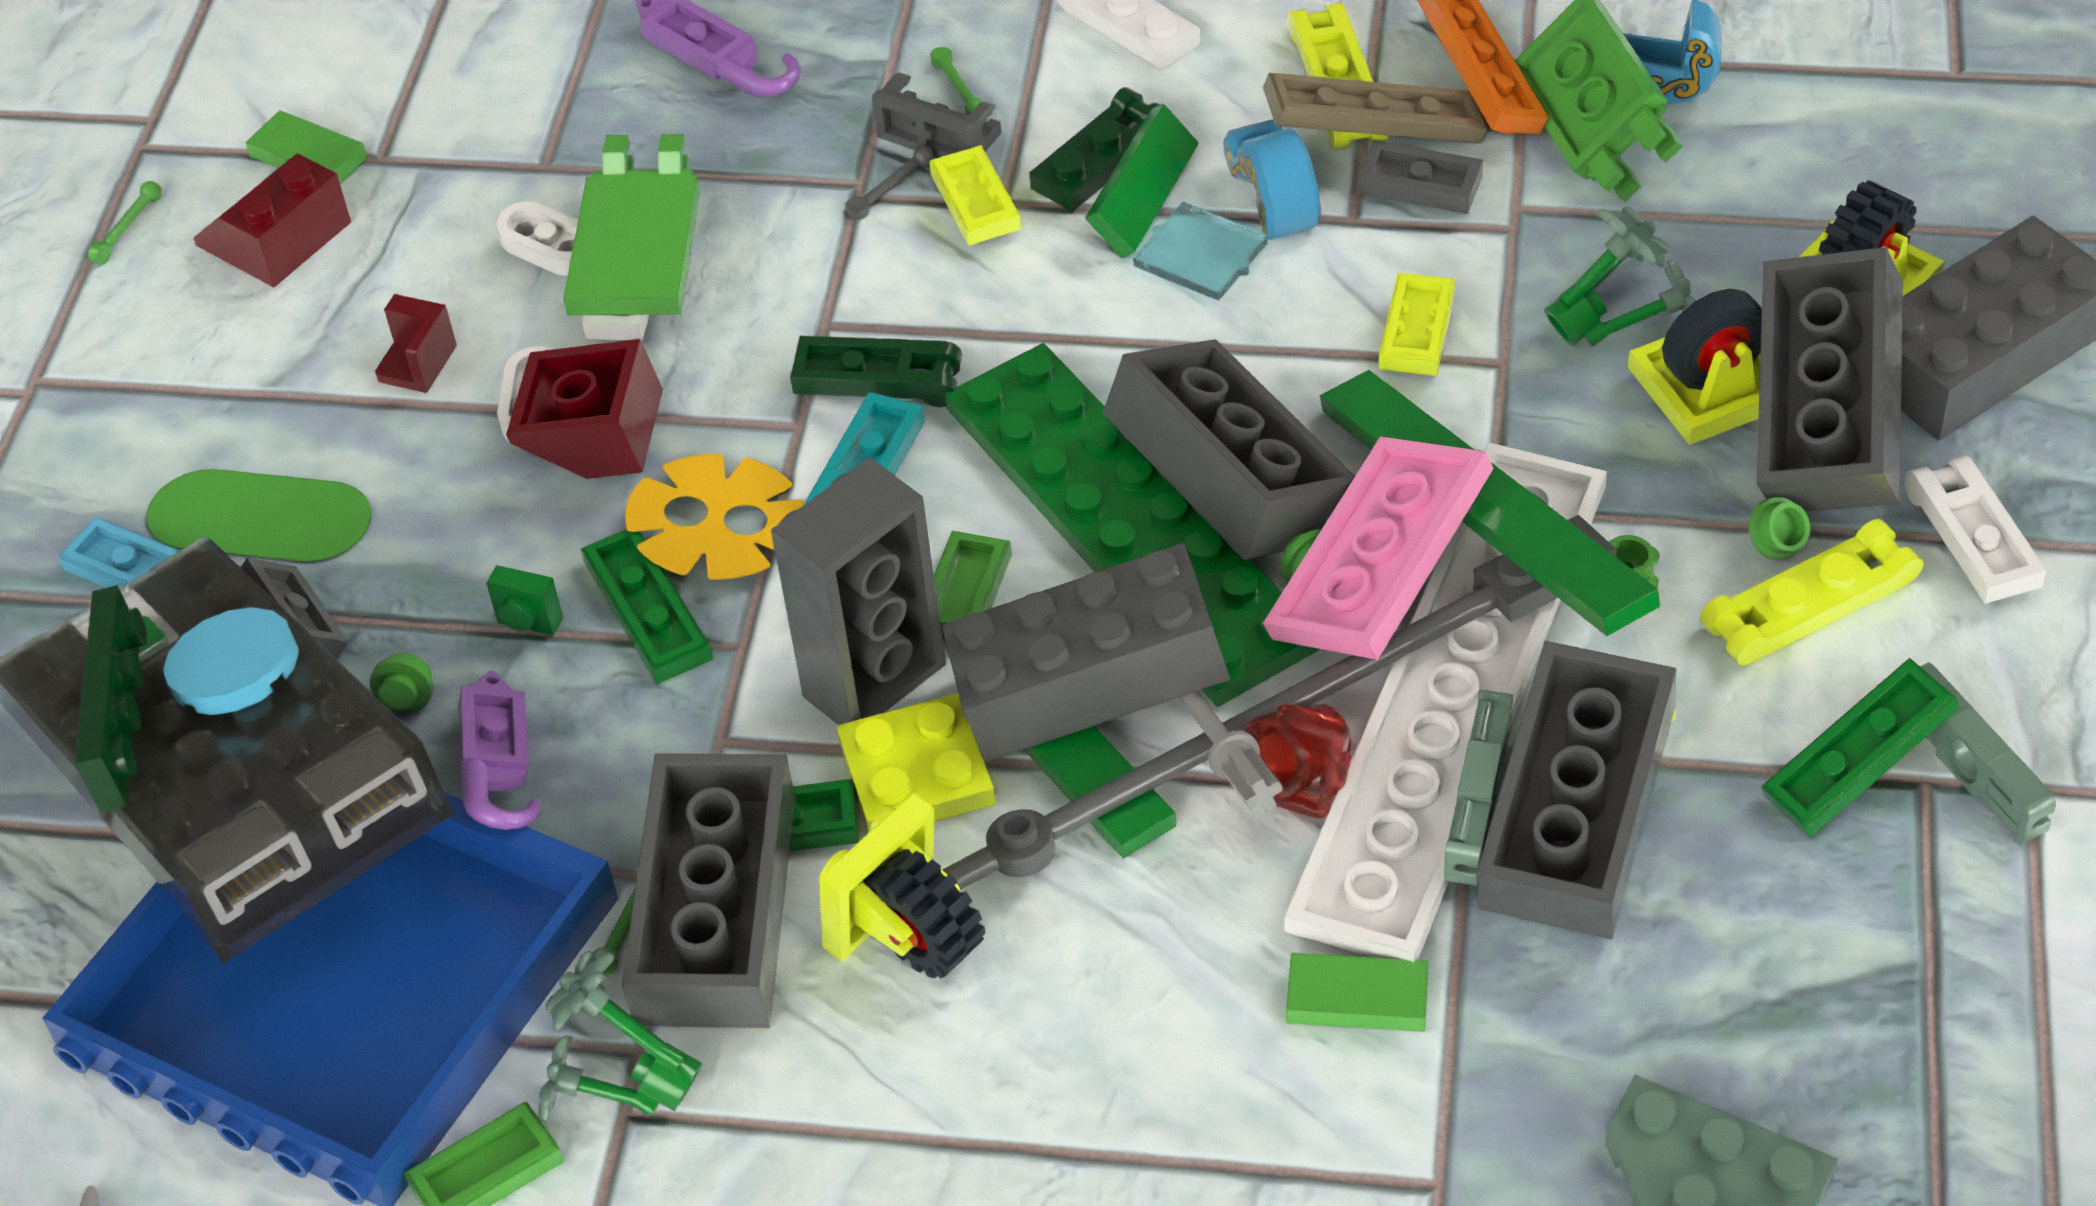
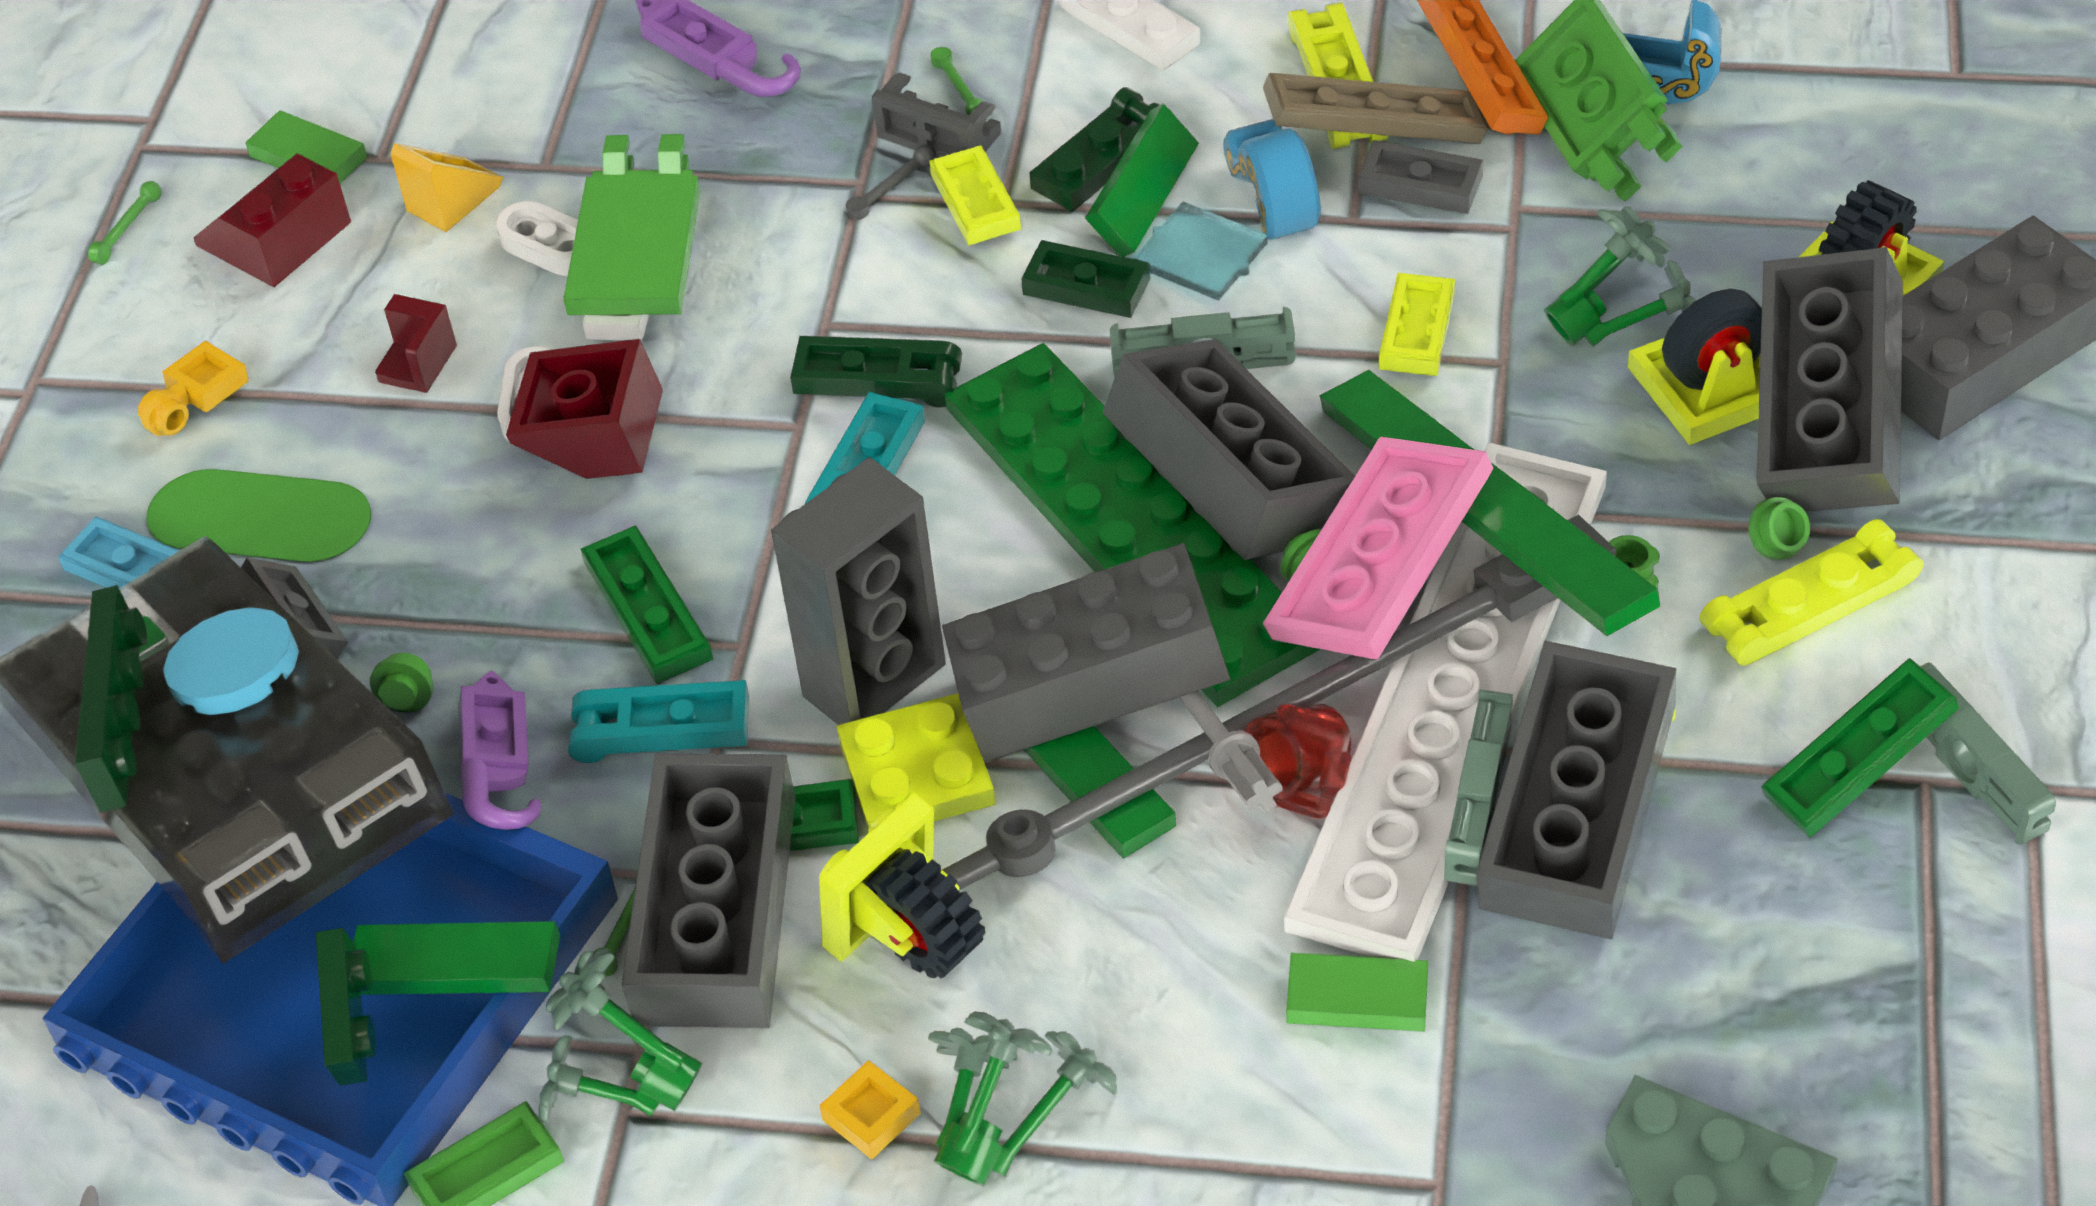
(199, 378): none -> yellow plate
(345, 1031): none -> dark green plate
(441, 185): none -> yellow slope
(459, 957): none -> green tile
(524, 600): green plate -> none
(658, 719): none -> teal plate
(704, 478): yellow piece -> none
(870, 1109): none -> yellow plate
(969, 574): bright green tile -> none
(969, 1141): none -> plant
(1086, 278): none -> dark green plate
(1251, 340): none -> sand green piece
(1976, 528): white plate -> none

